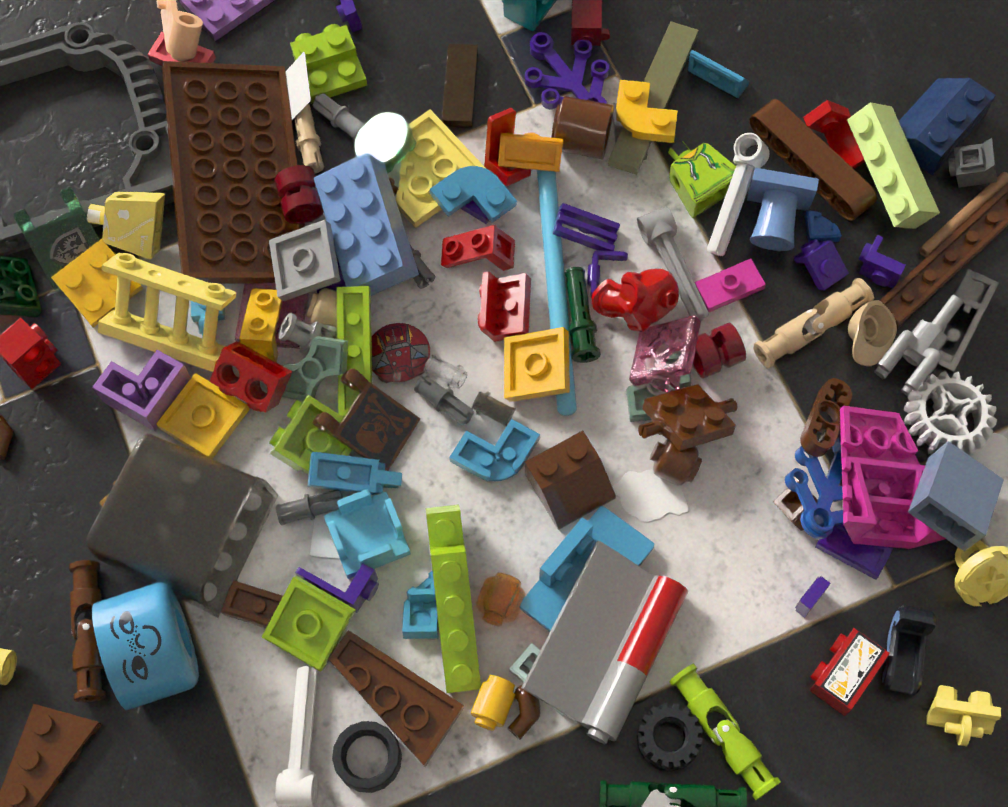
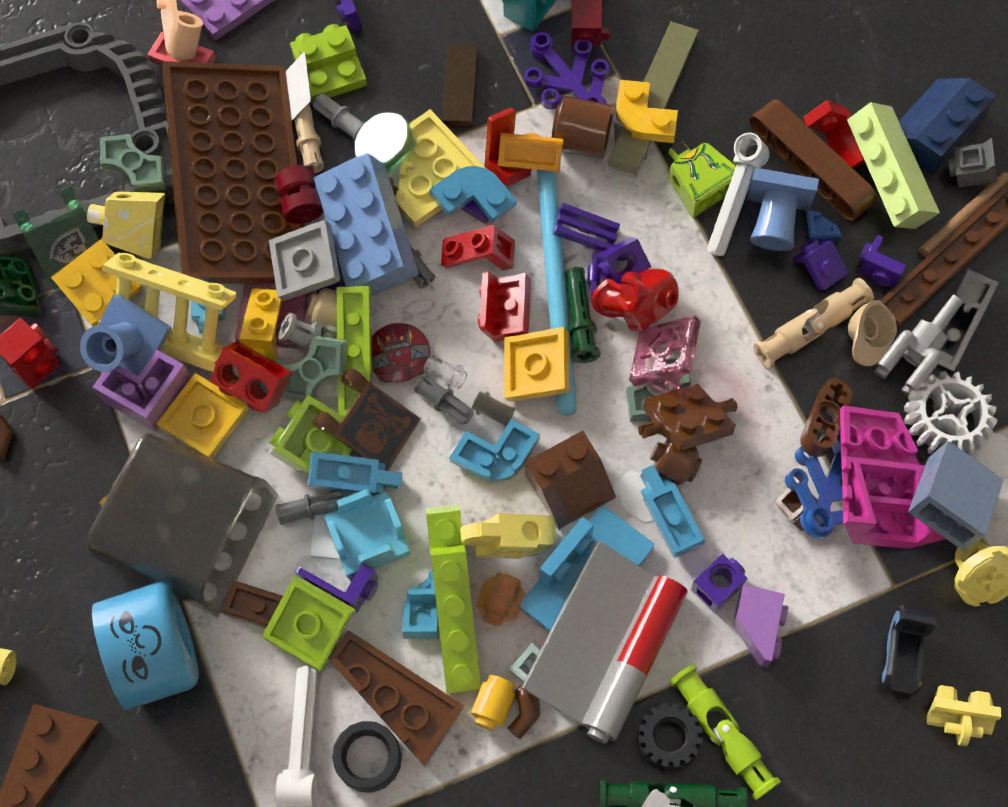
(85, 656): reddish brown piece -> none
(123, 337): none -> medium blue plant
(143, 170): none -> sand green tile
(510, 535): none -> light yellow piece
(636, 259): none -> dark purple brick
(658, 230): light grey axle -> none
(670, 513): none -> dark azure hinge
(714, 596): none -> dark purple brick
(717, 74): dark azure slope -> none
(720, 348): dark red wheel -> none
(730, 285): dark pink plate -> none
(757, 622): none -> medium lavender slope
(812, 596): dark purple tile -> none
(848, 672): brick -> none
(864, 558): dark purple tile -> none

